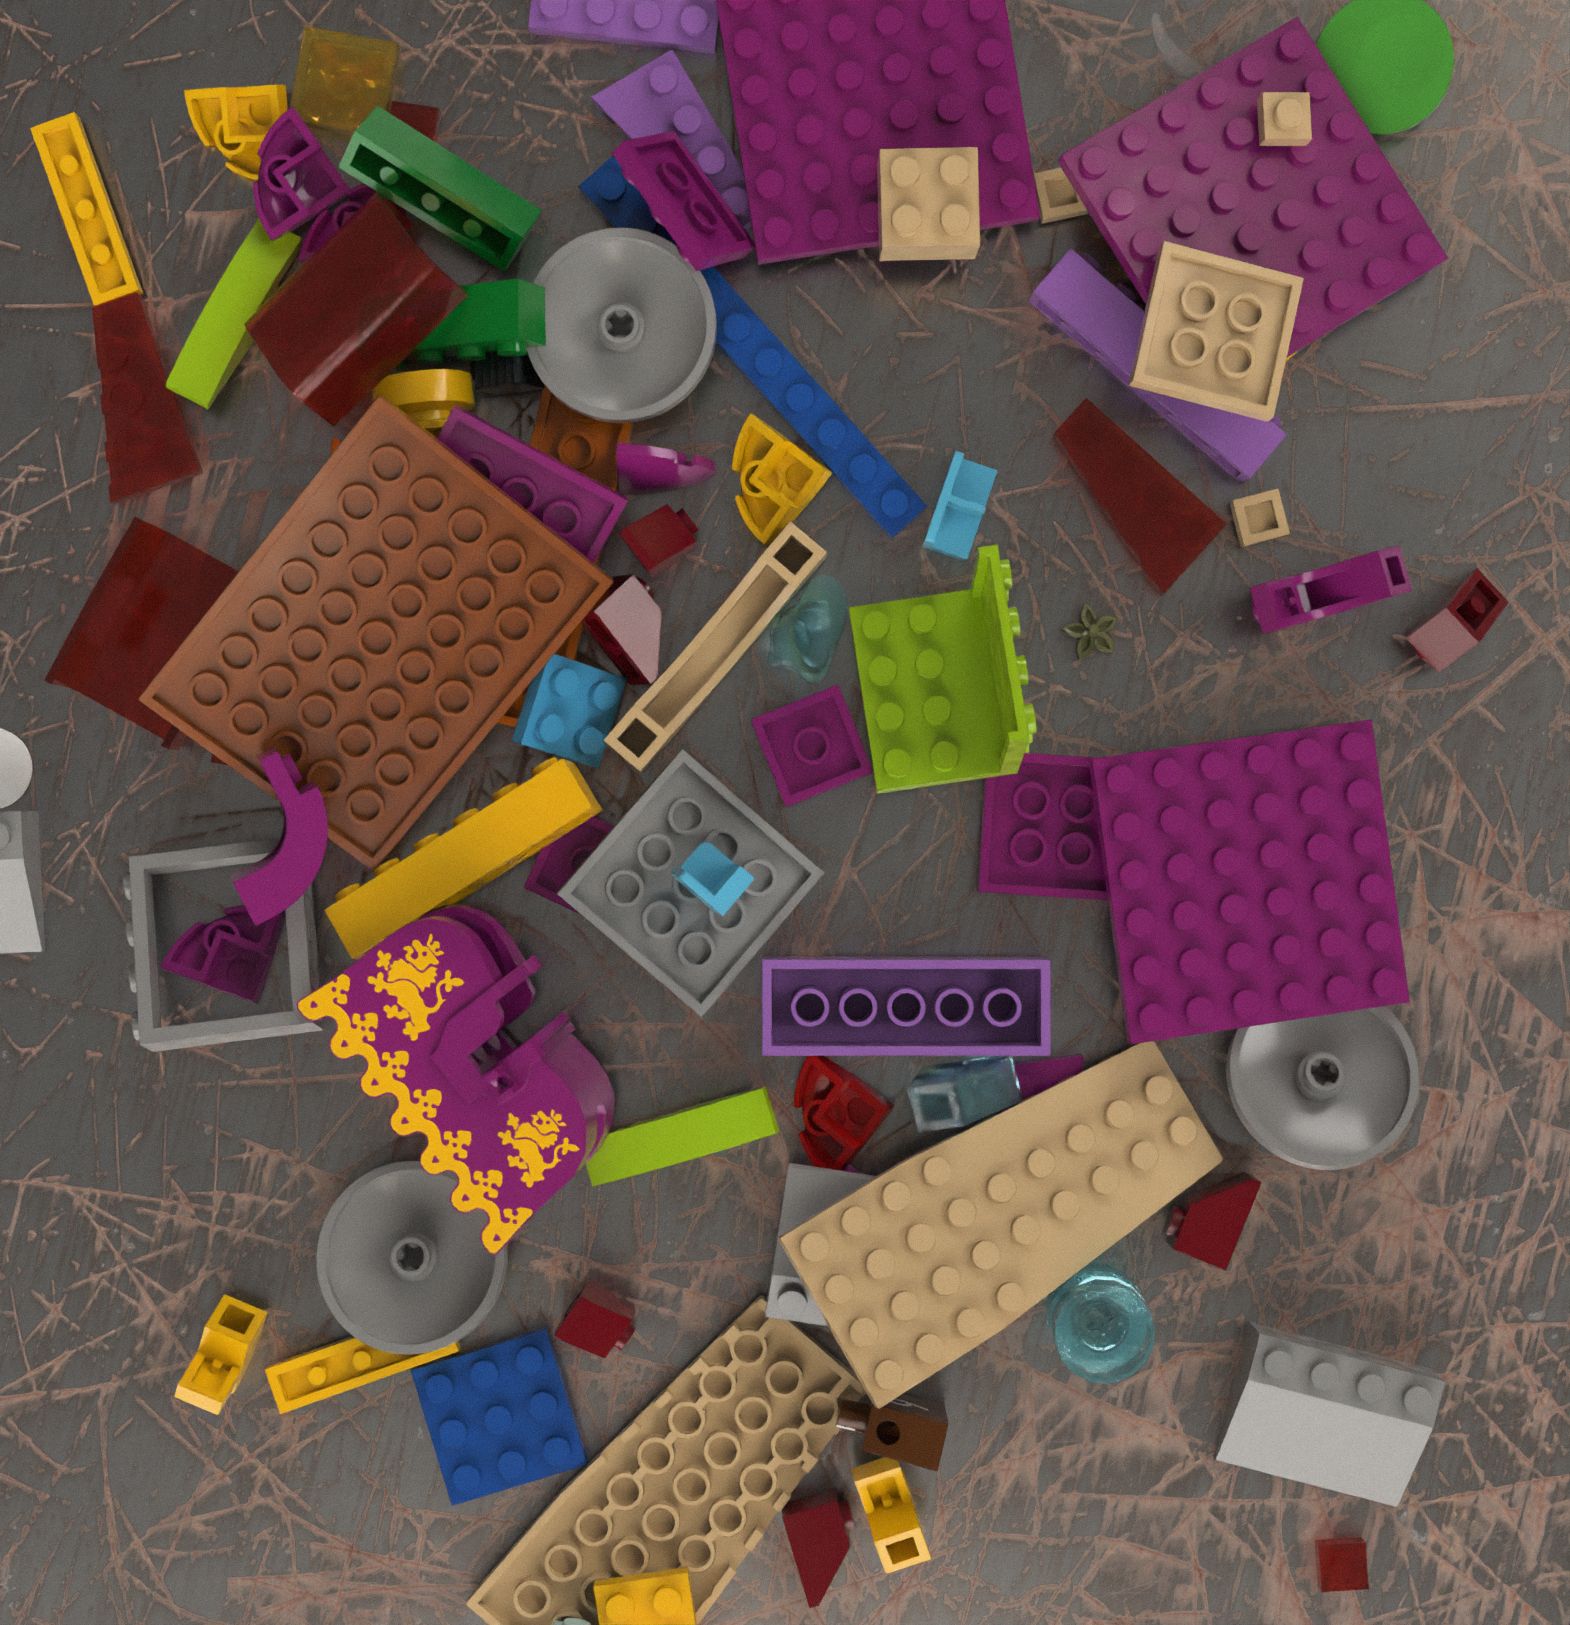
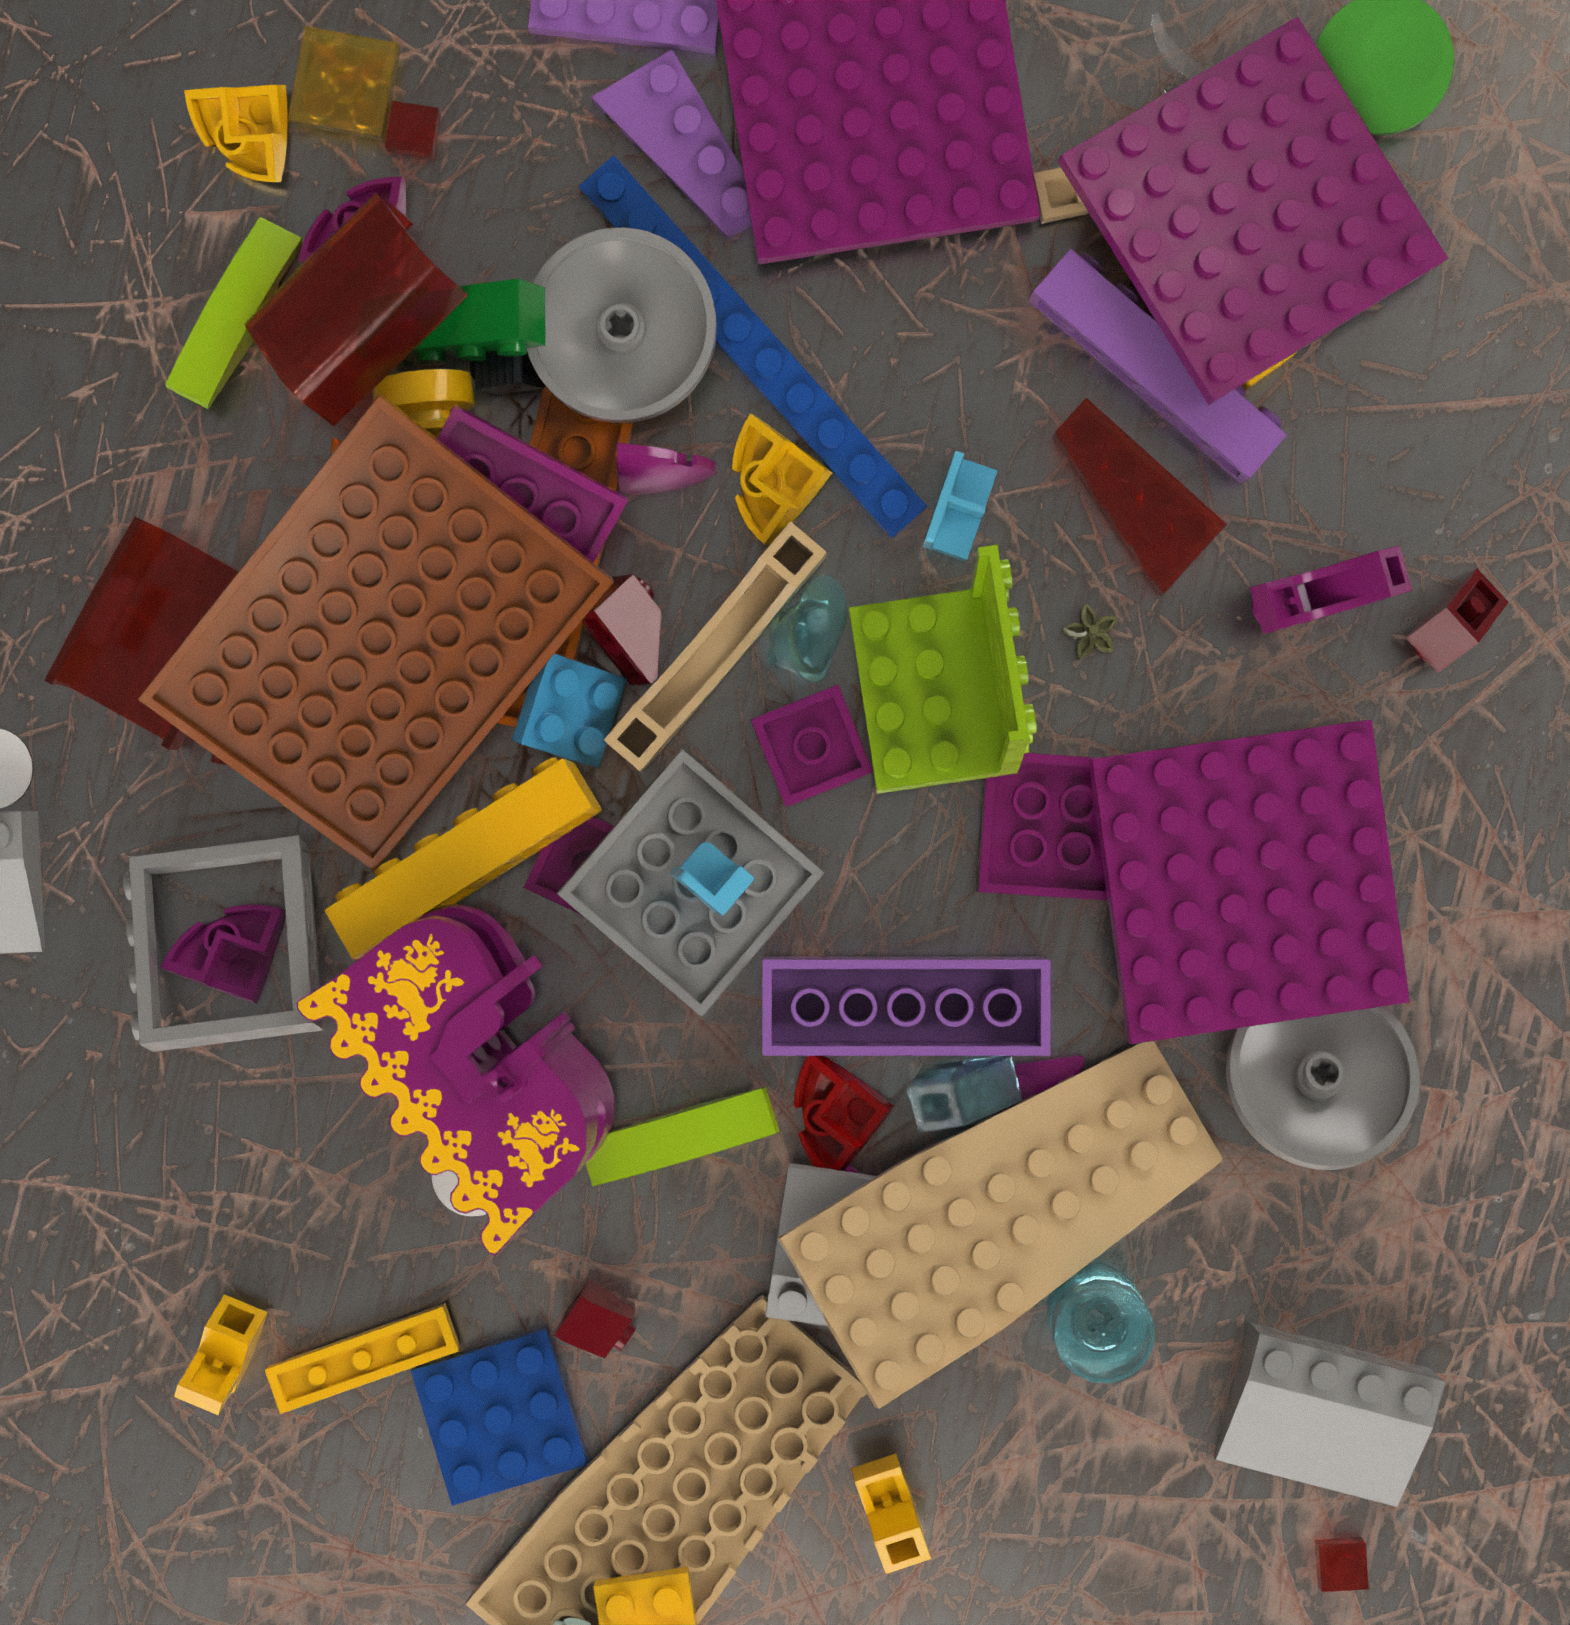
(86, 209): yellow plate -> none
(143, 419): clear red wing -> none
(293, 177): magenta brick -> none
(297, 857): magenta arch -> none
(406, 1263): light grey dish -> none
(439, 188): green brick -> none
(661, 539): dark red slope -> none
(683, 200): magenta plate -> none
(818, 1538): dark red slope -> none
(913, 1438): reddish brown torso -> none
(928, 203): tan brick -> none
(1212, 1219): dark red slope -> none
(1216, 331): tan plate -> none
(1259, 518): tan plate -> none
(1284, 118): tan plate -> none

